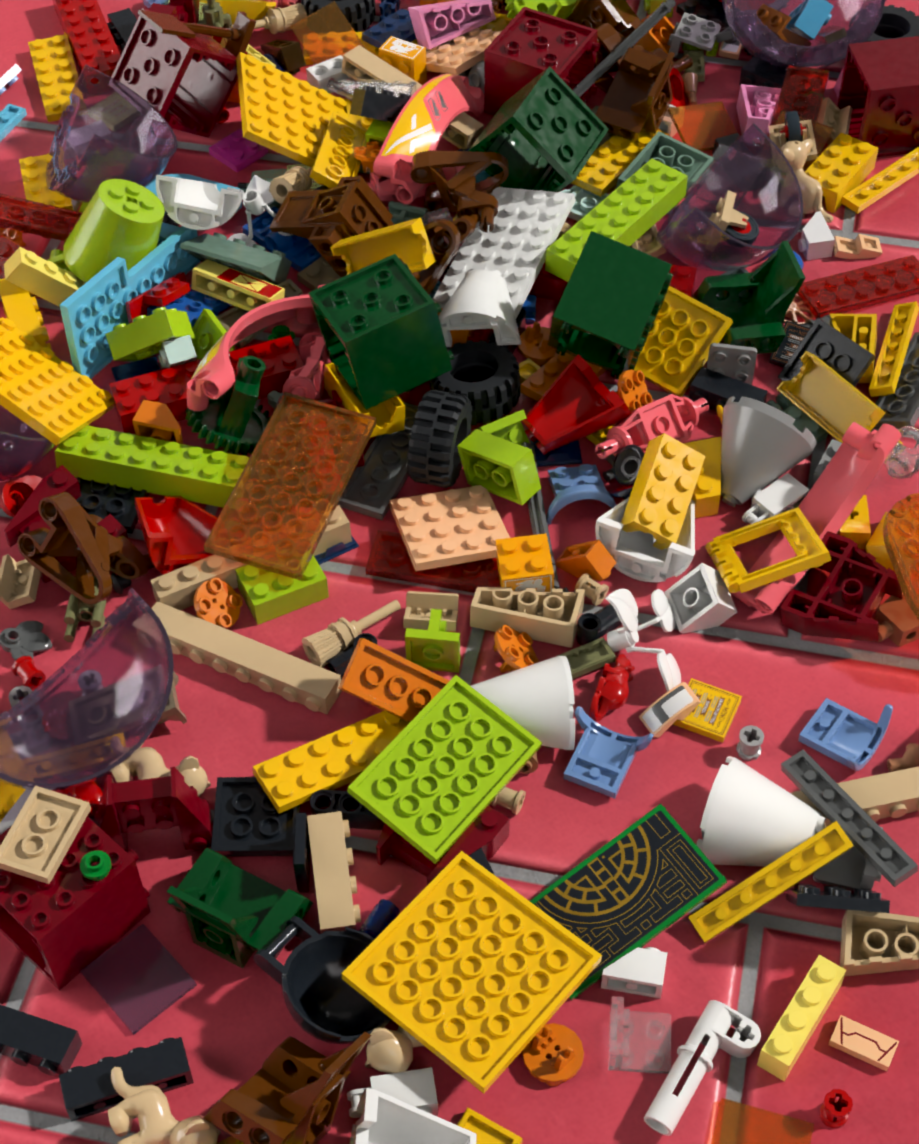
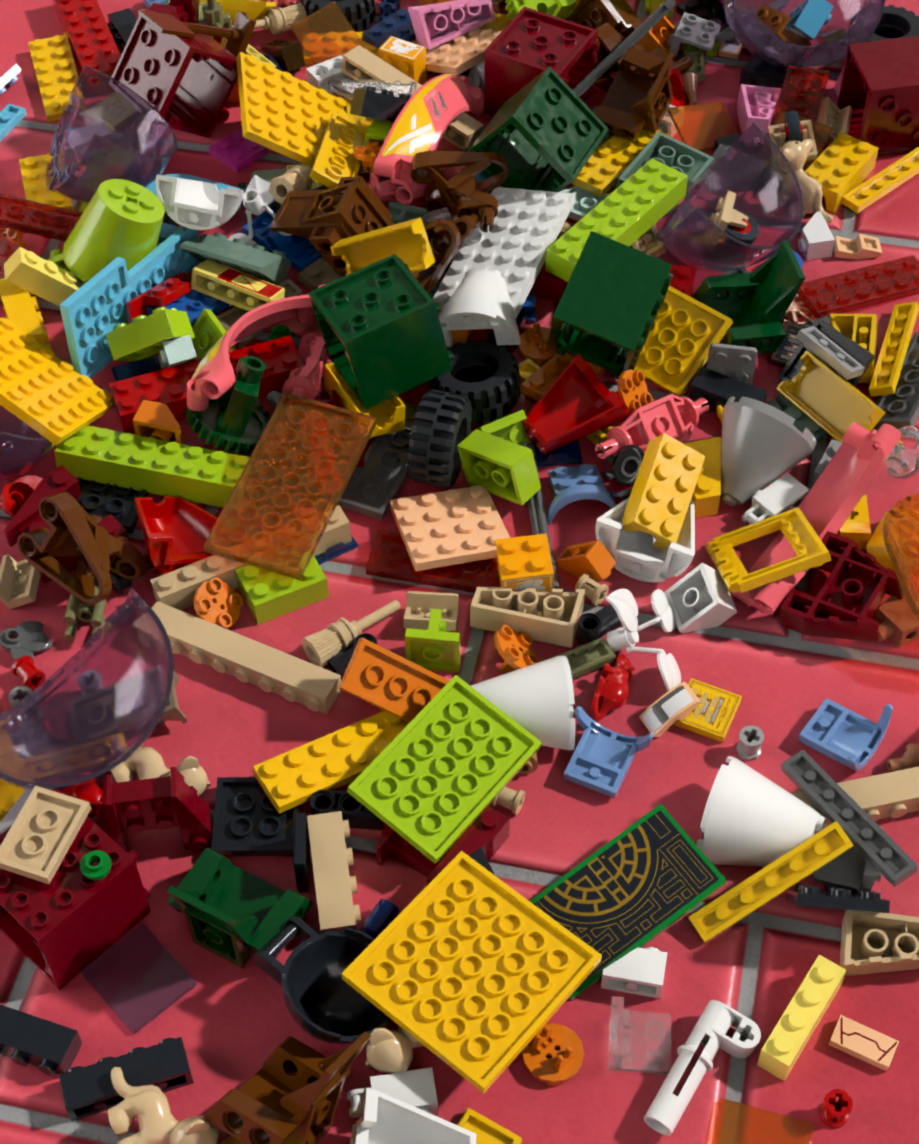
(830, 353): none -> light grey plate

